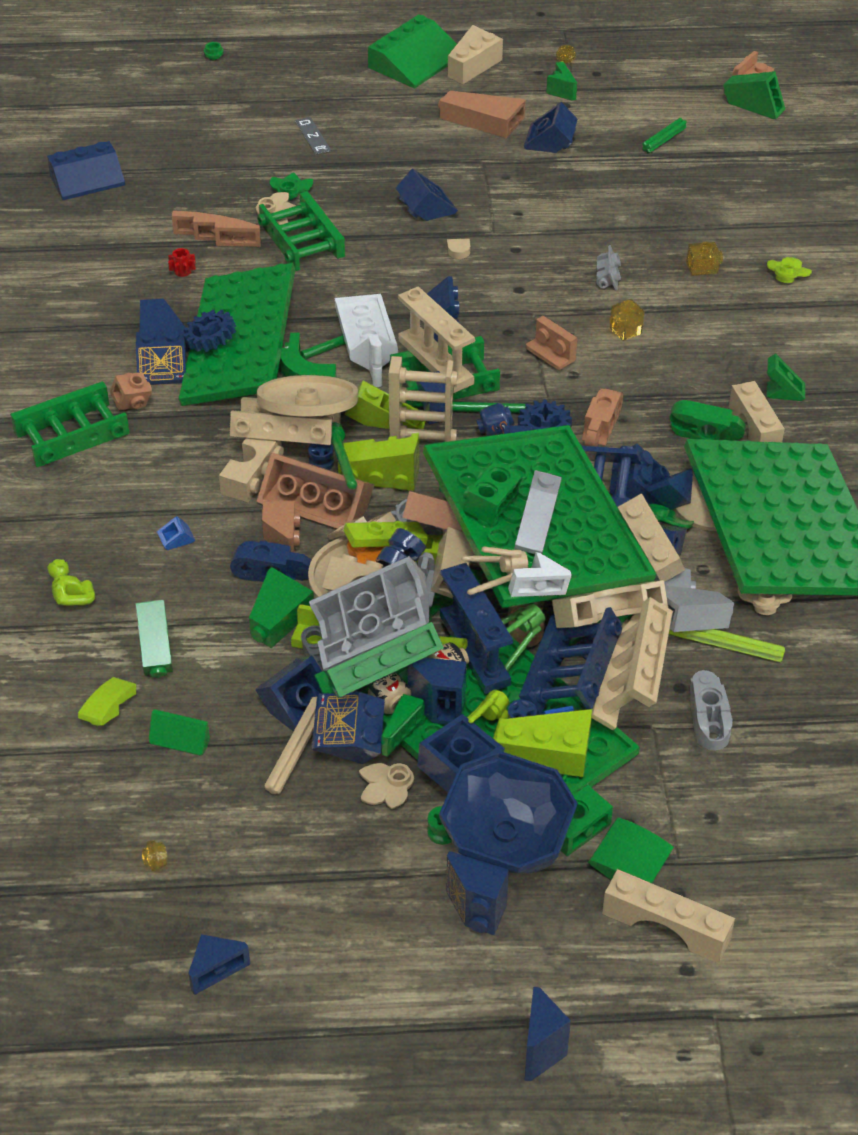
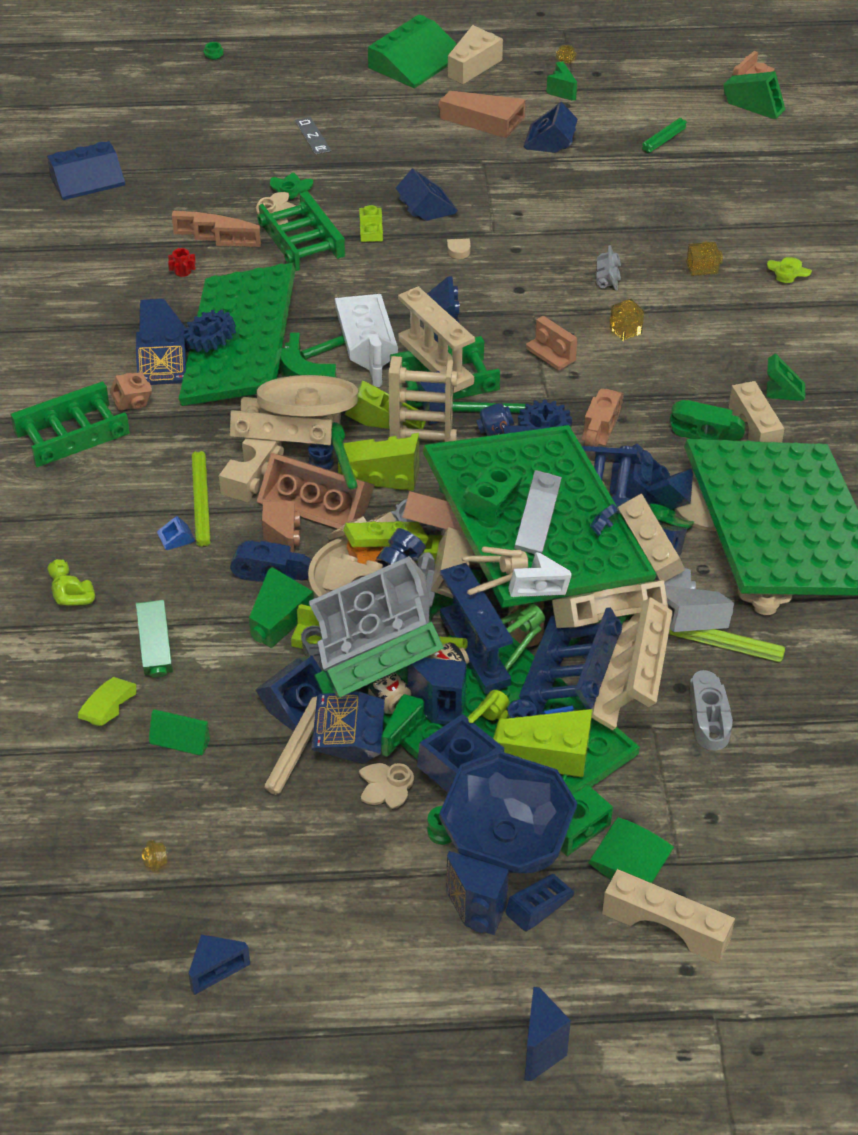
(200, 491): none -> lime axle
(371, 224): none -> lime slope
(525, 914): none -> dark blue slope
(602, 519): none -> dark blue piece

